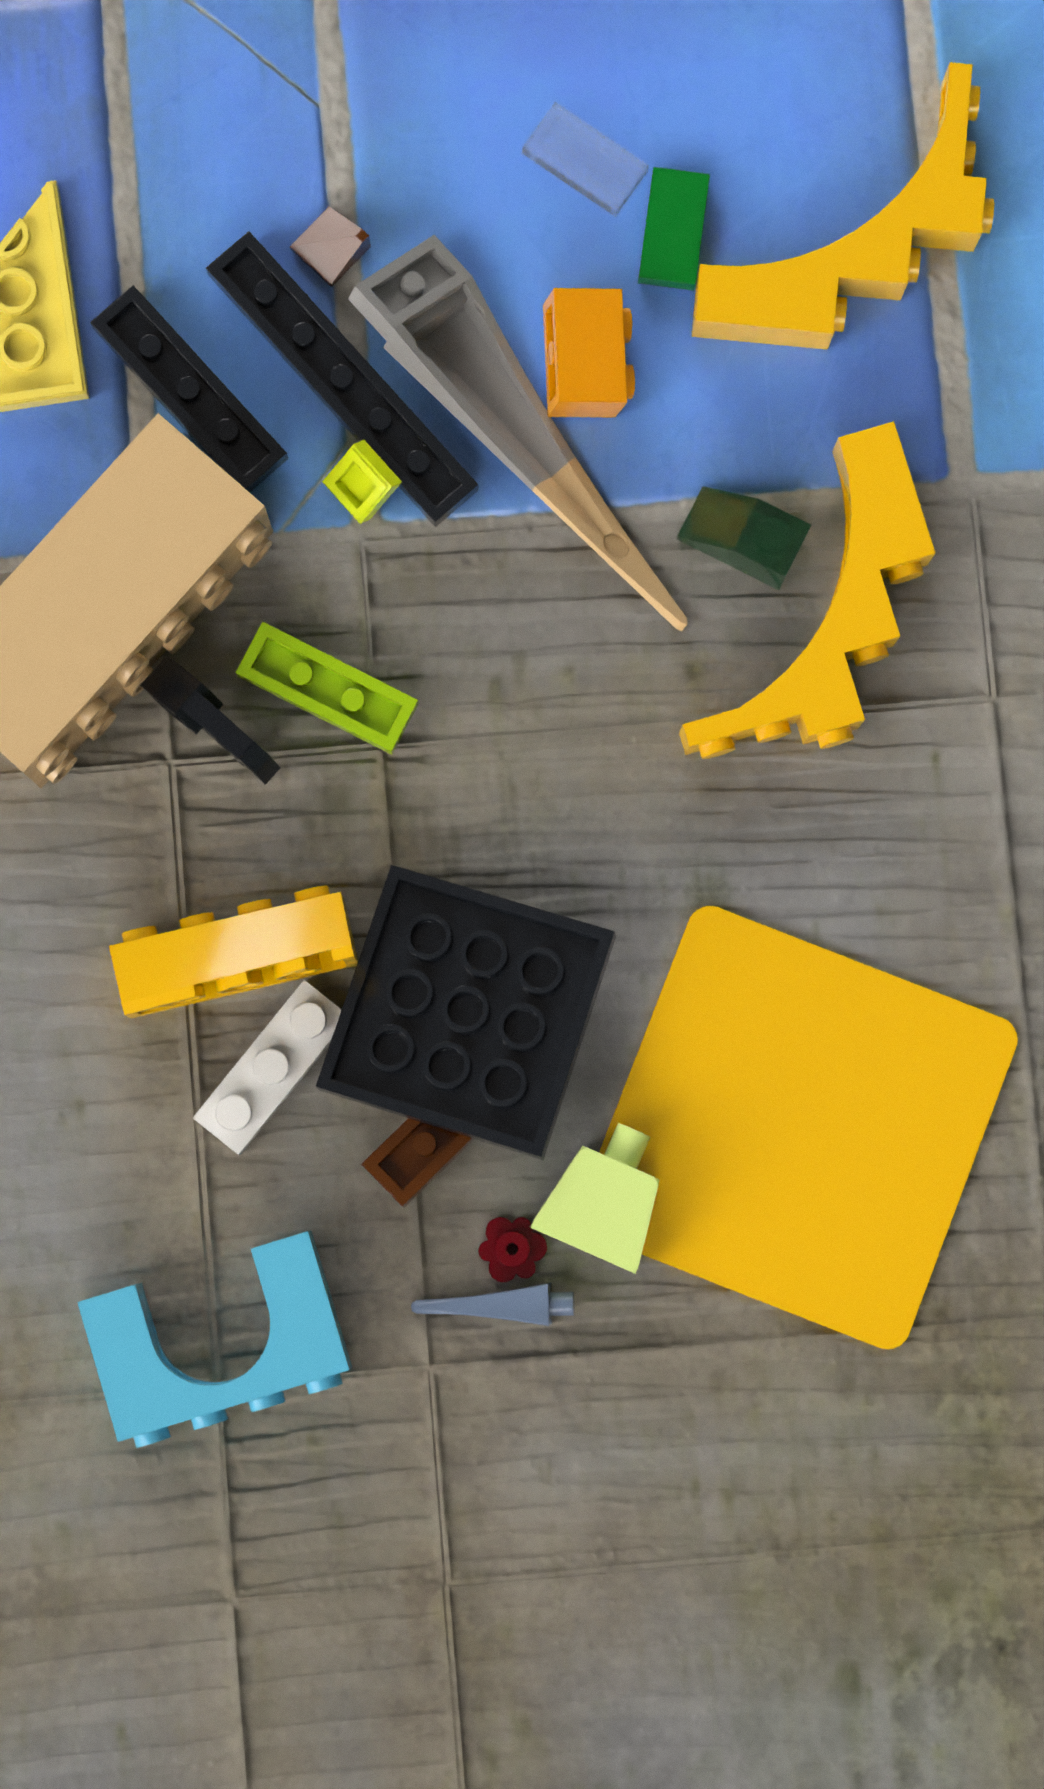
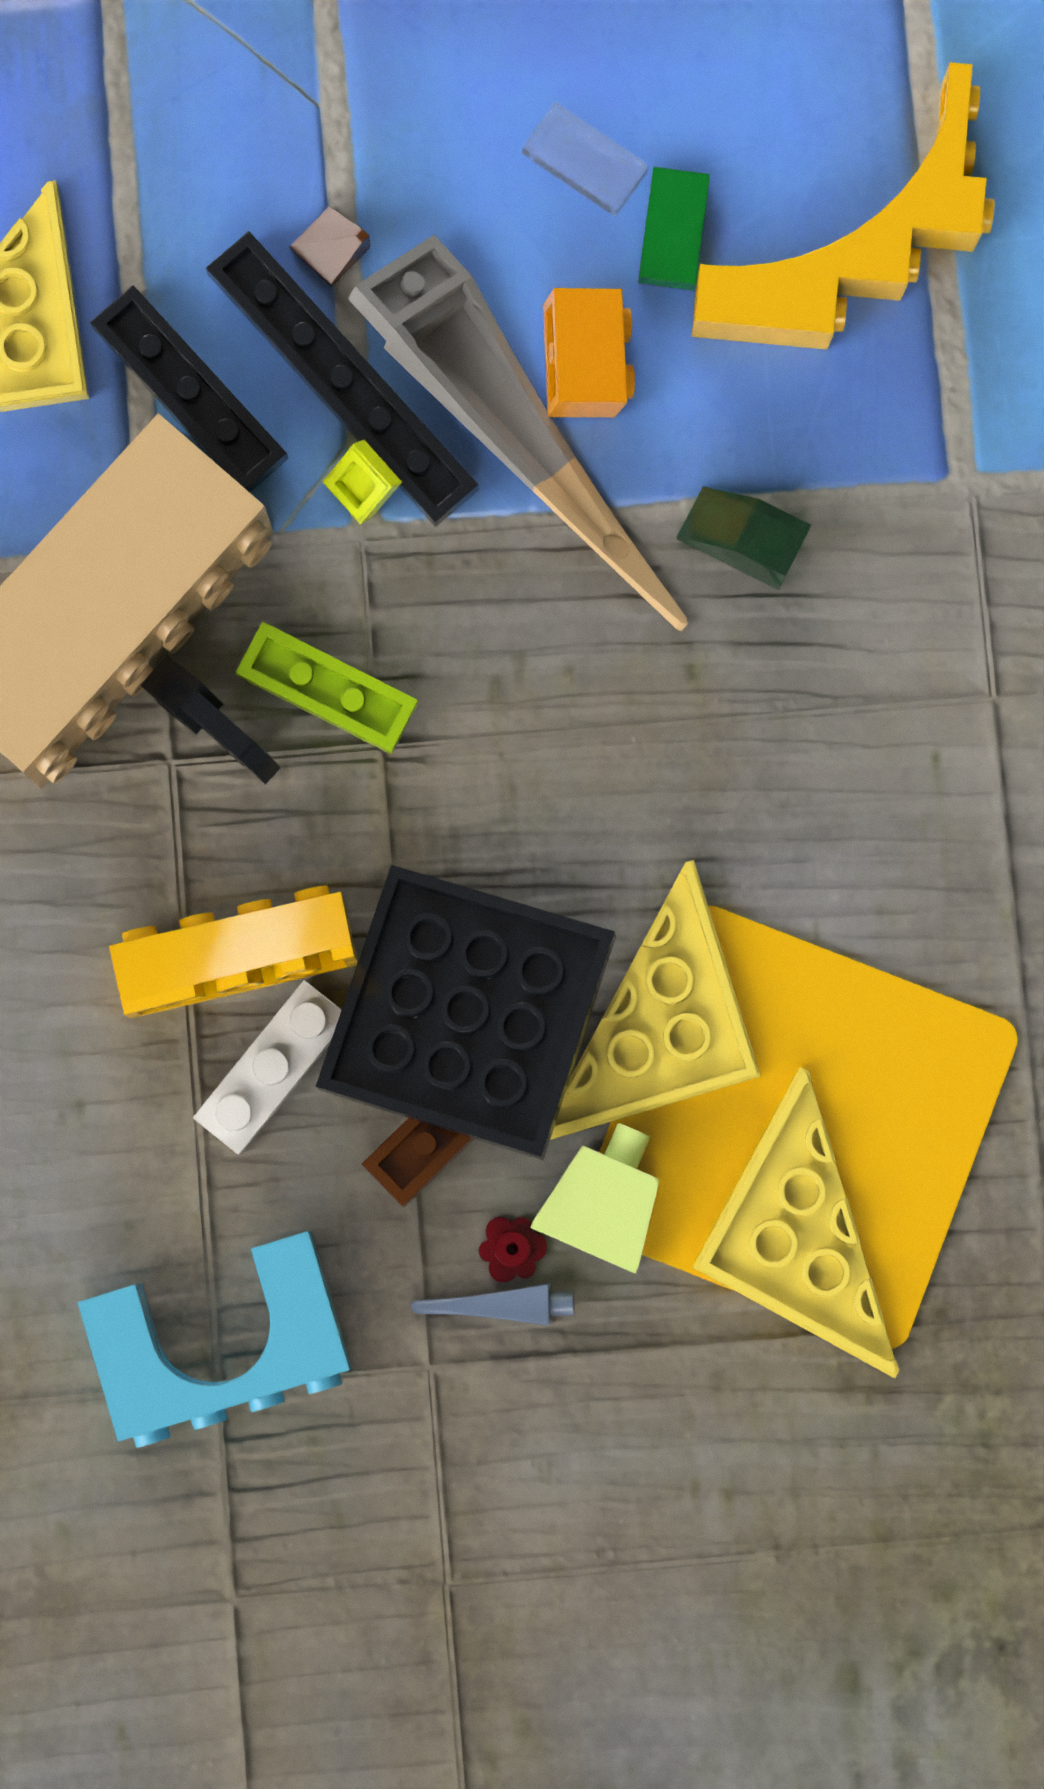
(669, 1025): none -> light yellow tile
(794, 1238): none -> light yellow tile
(881, 540): yellow arch -> none

